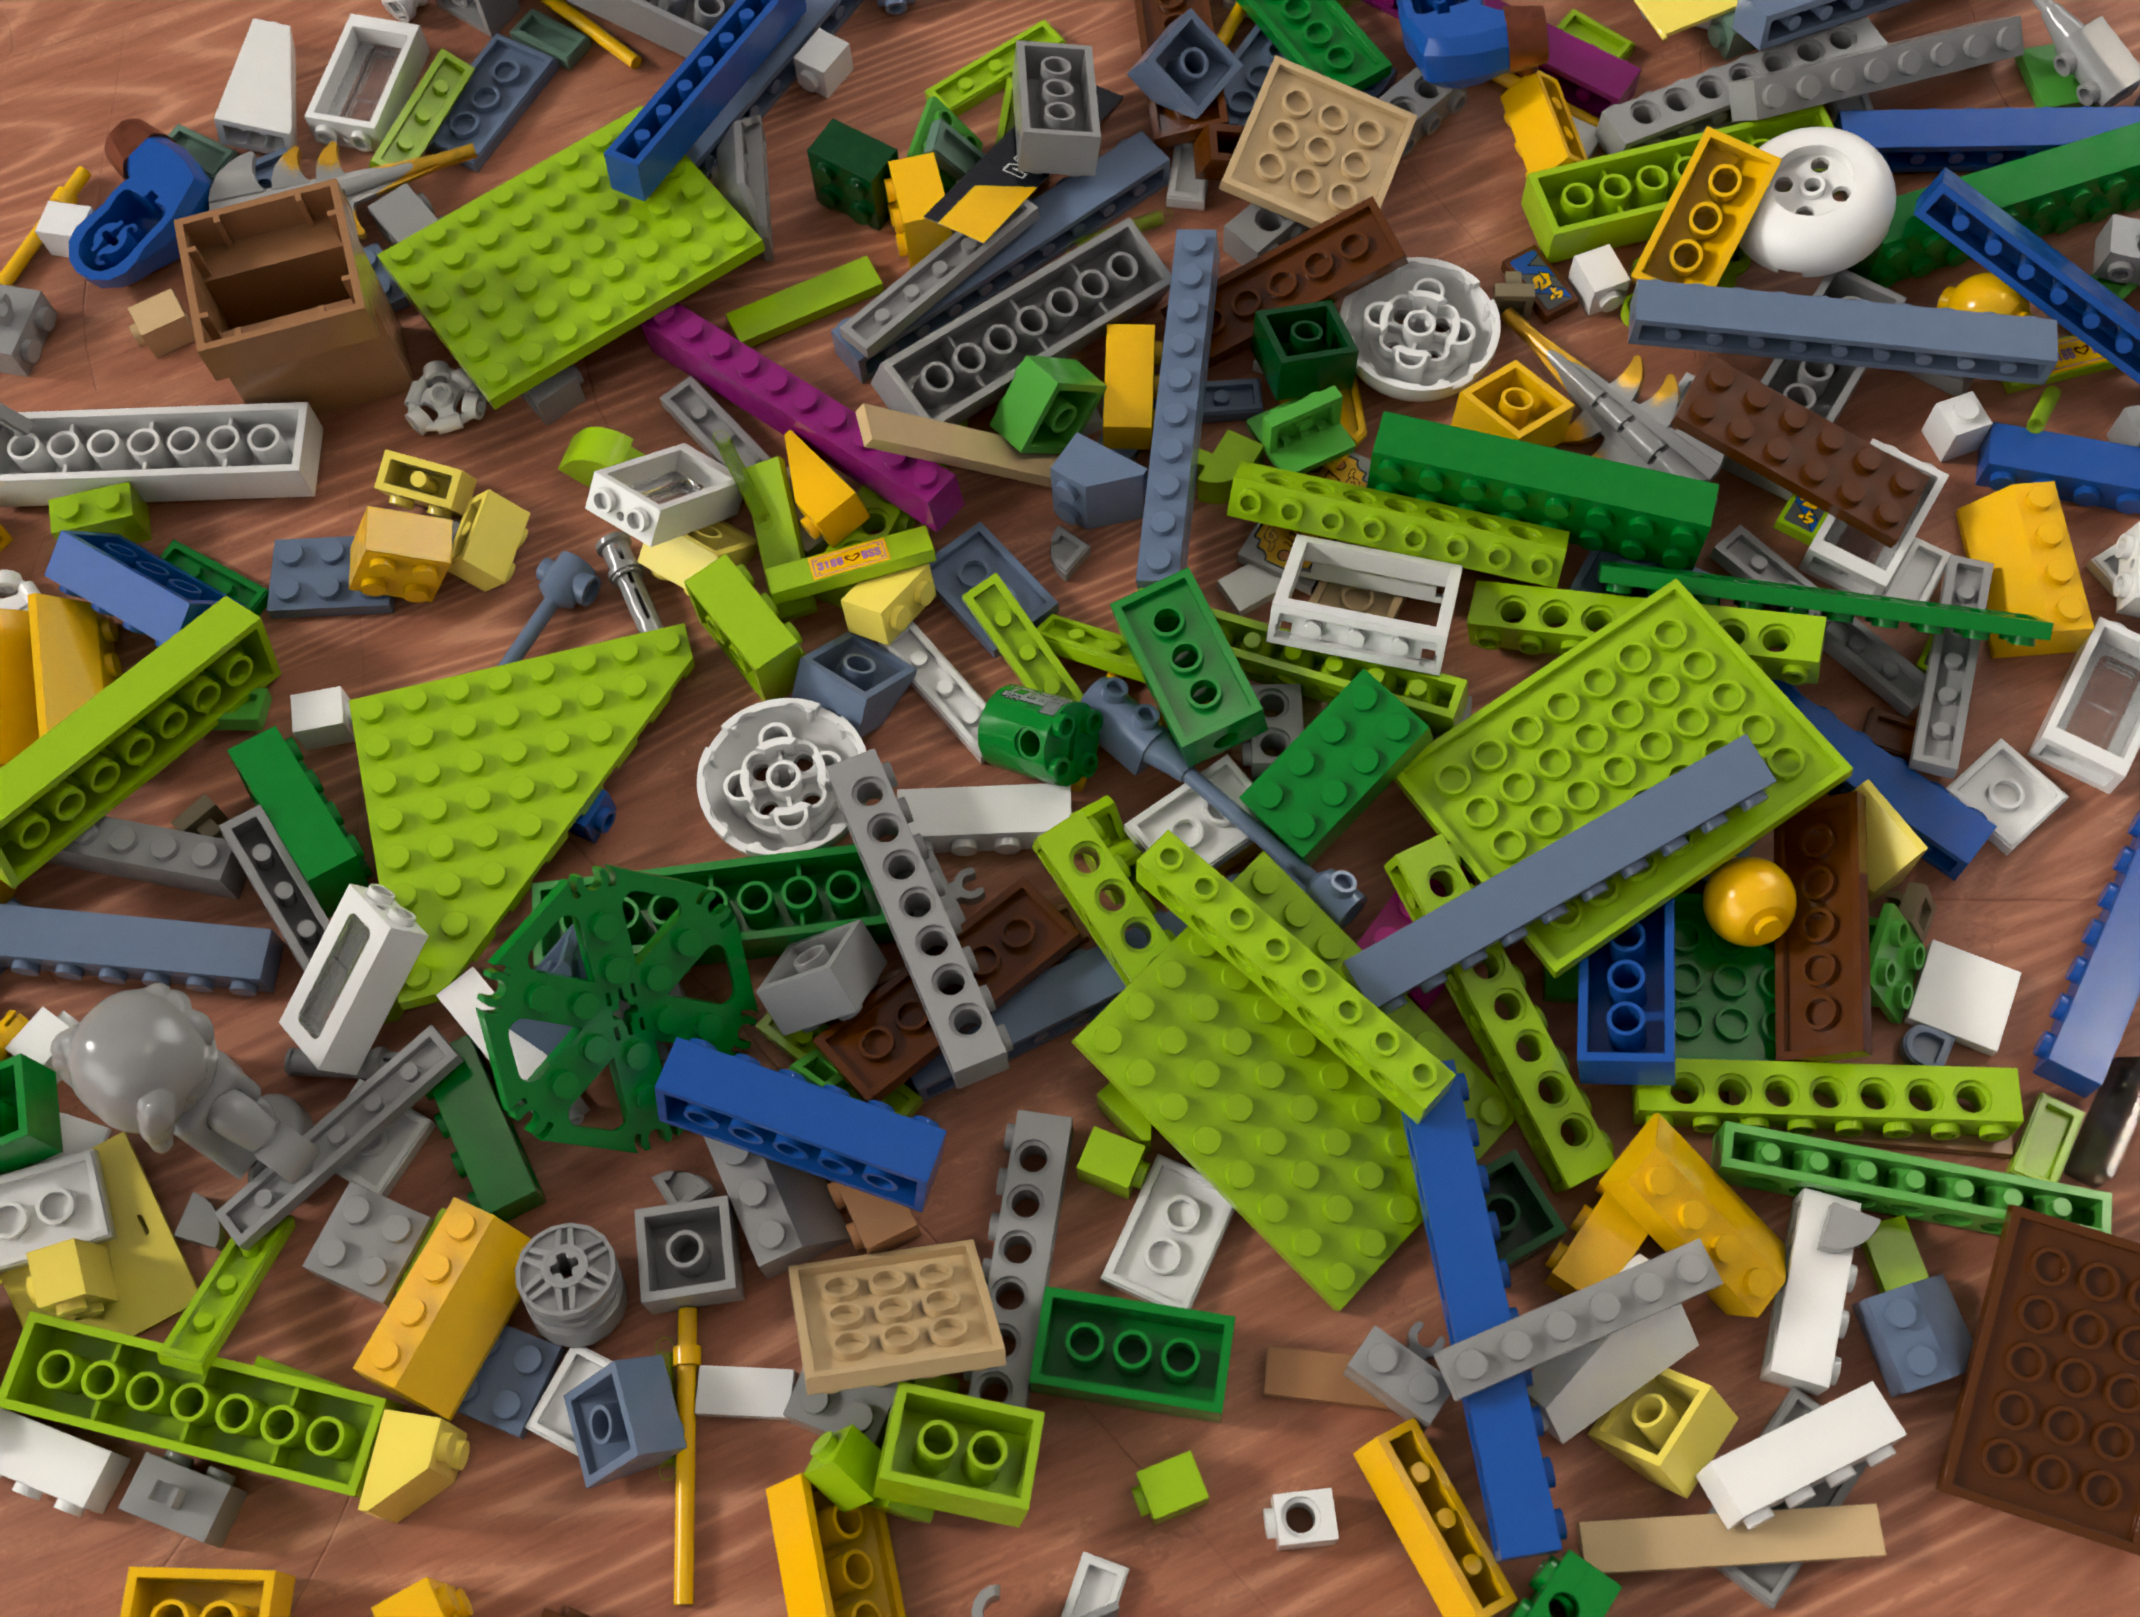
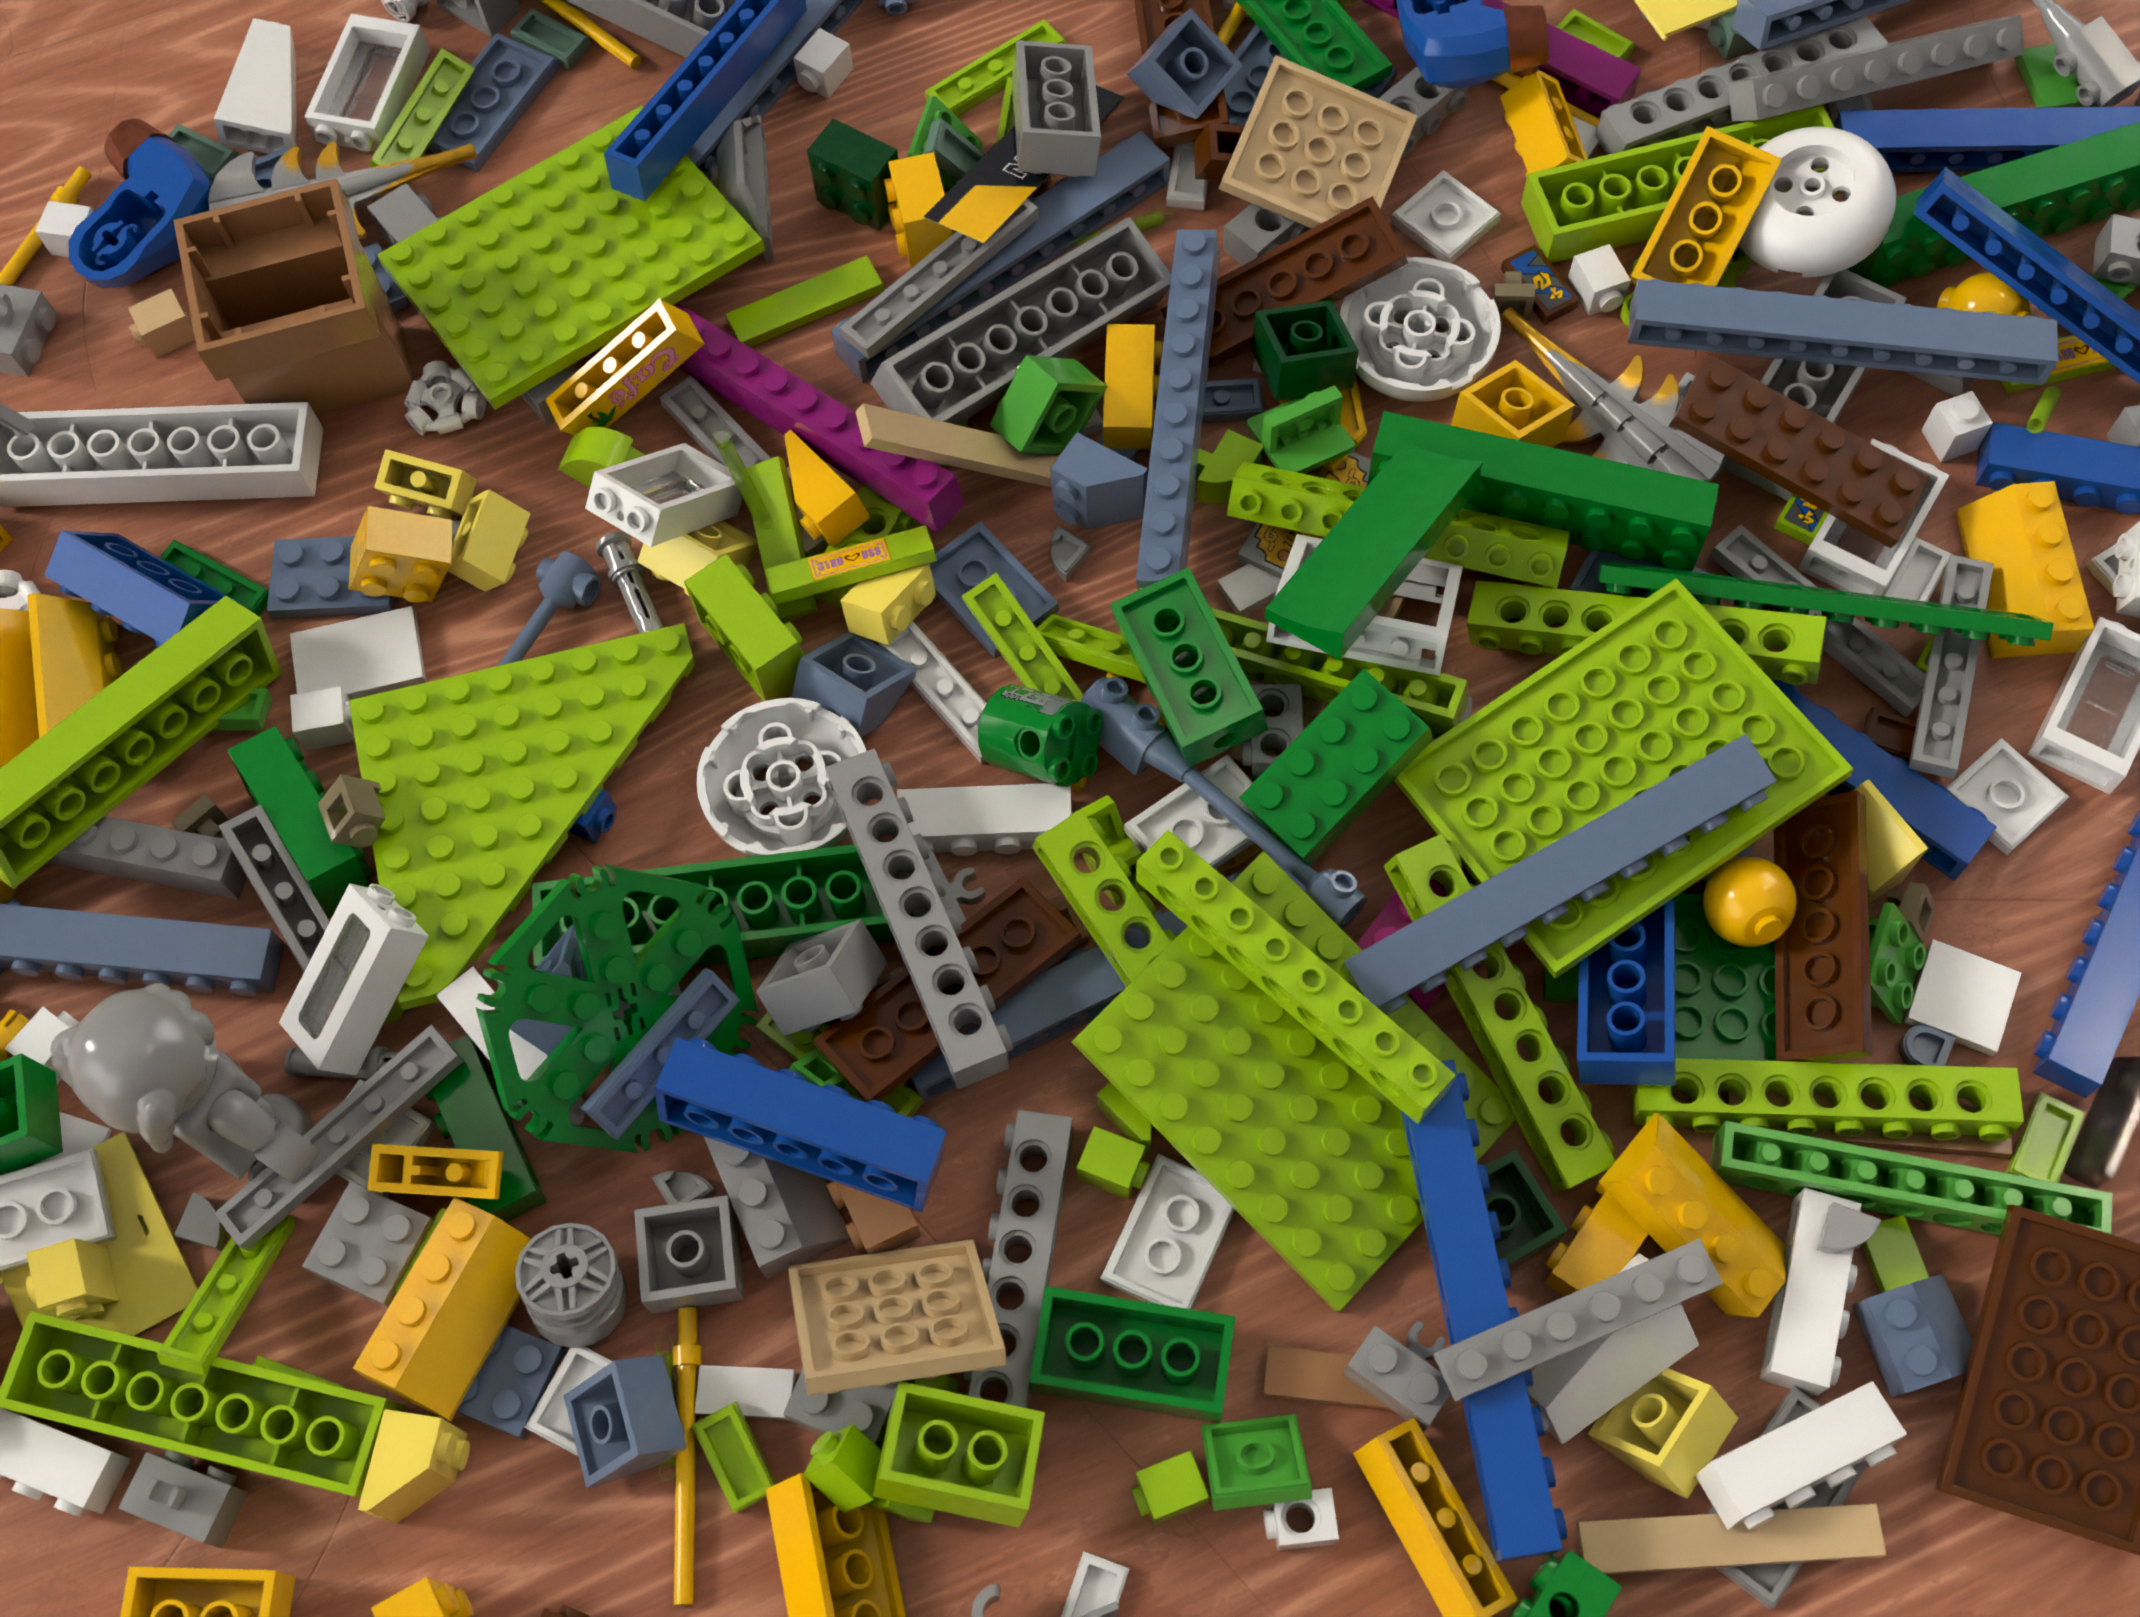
(103, 510): lime brick -> none
(356, 819): none -> dark tan brick
(360, 654): none -> white tile
(435, 1171): none -> yellow slope
(625, 369): none -> yellow brick
(633, 1081): none -> sand blue tile
(734, 1456): none -> lime tile
(1255, 1462): none -> bright green tile
(1373, 548): none -> green arch
(1445, 217): none -> white tile

